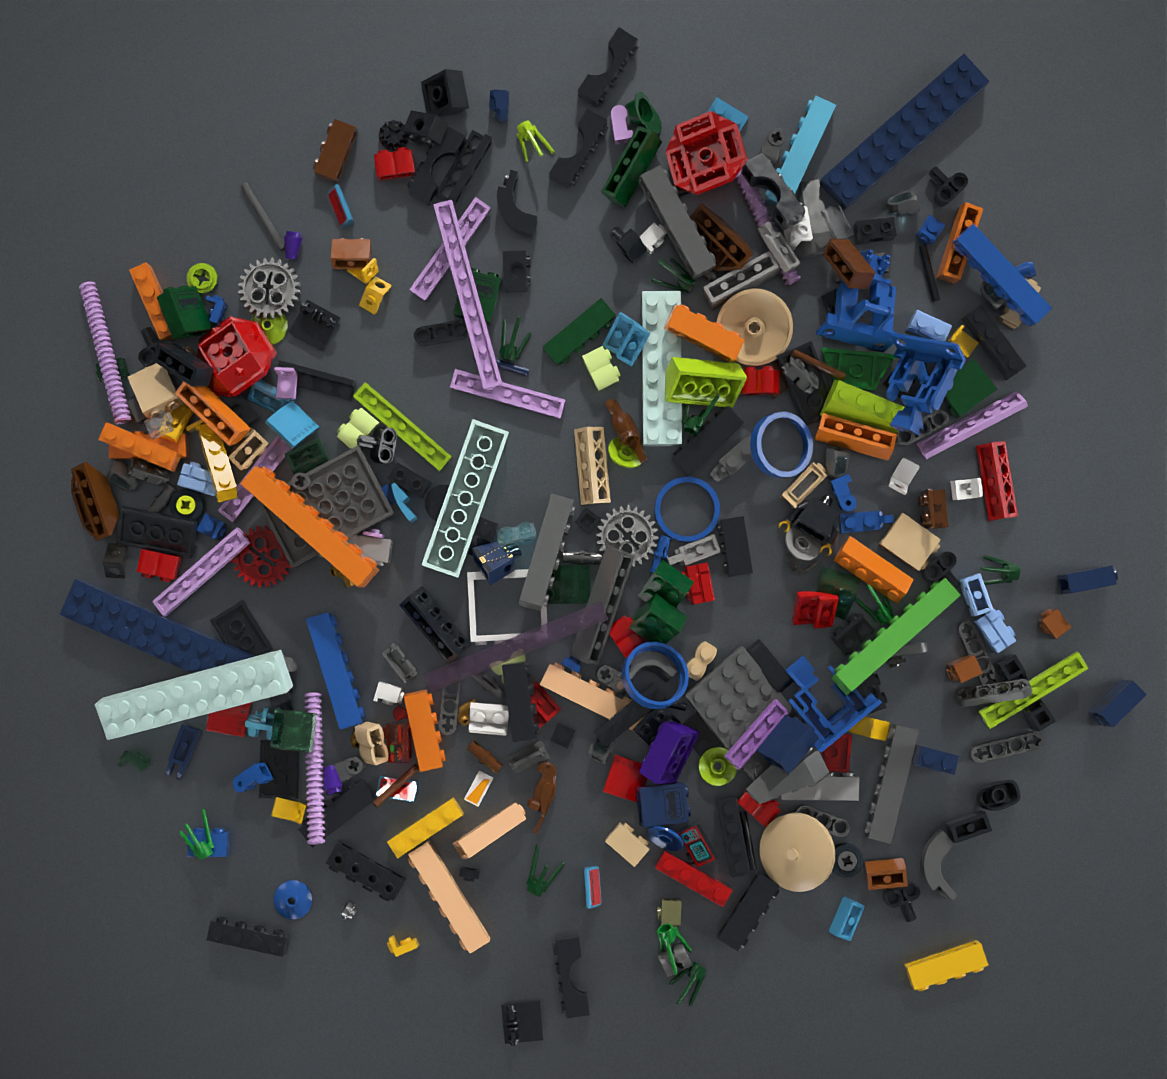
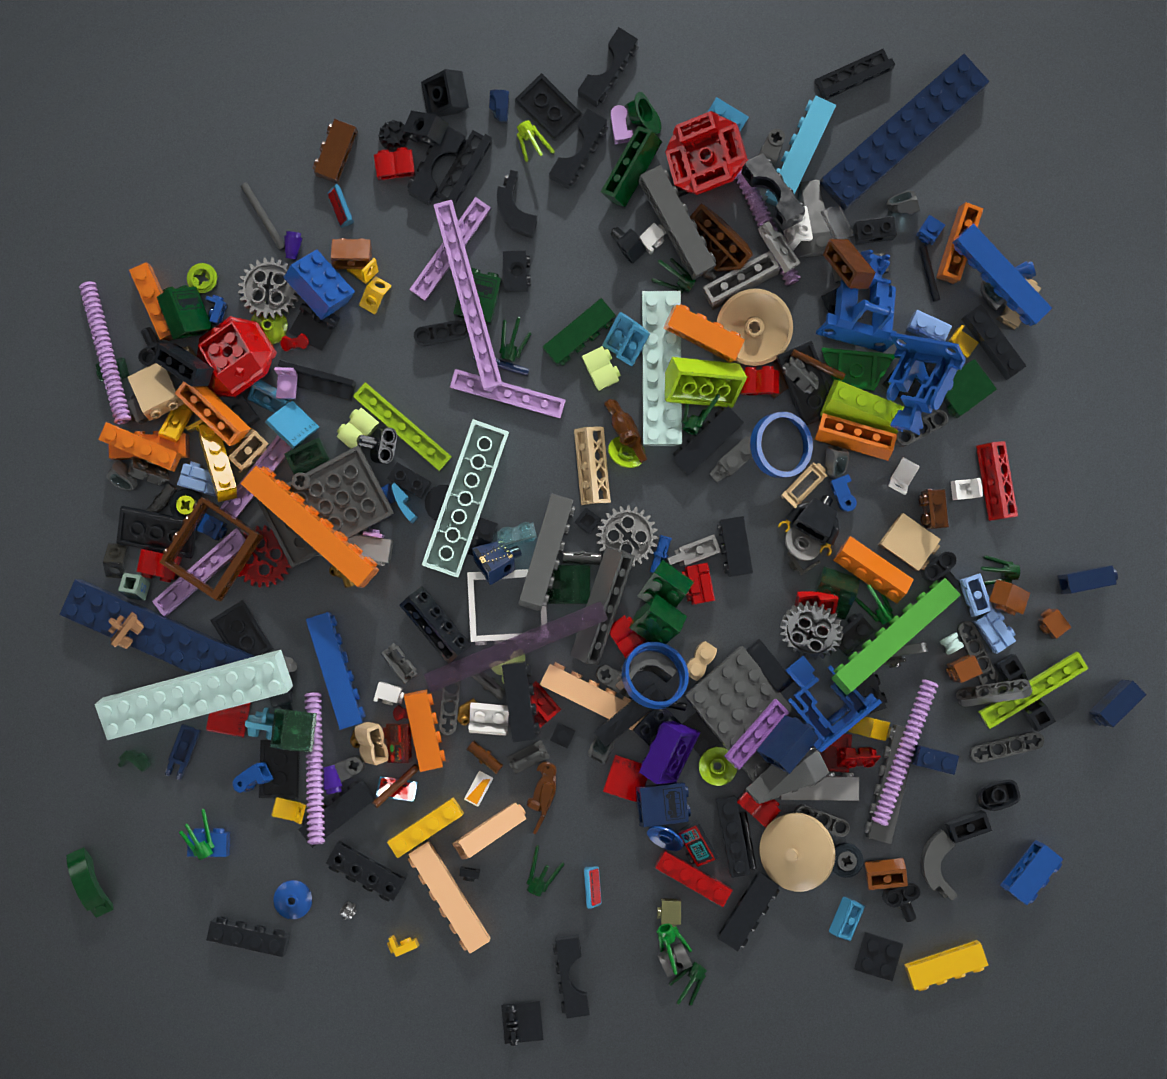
(85, 883): none -> dark green arch
(94, 501): reddish brown wedge -> none
(120, 637): none -> medium nougat hips
(134, 586): none -> sand green brick
(159, 424): clear bracket -> none
(237, 564): none -> reddish brown window
(288, 343): none -> red piece
(319, 284): none -> blue brick
(548, 107): none -> black tile
(572, 663): blue plate -> none
(627, 844): tan brick -> none
(666, 530): blue piece -> none
(811, 630): none -> dark grey gear
(856, 78): none -> black fence
(863, 521): blue hinge -> none
(865, 757): none -> red hinge
(878, 956): none -> black plate
(905, 752): none -> lavender piece
(947, 185): black beam -> none
(951, 643): none -> light aqua wheel
(971, 424): lavender plate -> none
(1009, 597): none -> dark orange brick
(1032, 872): none -> blue brick

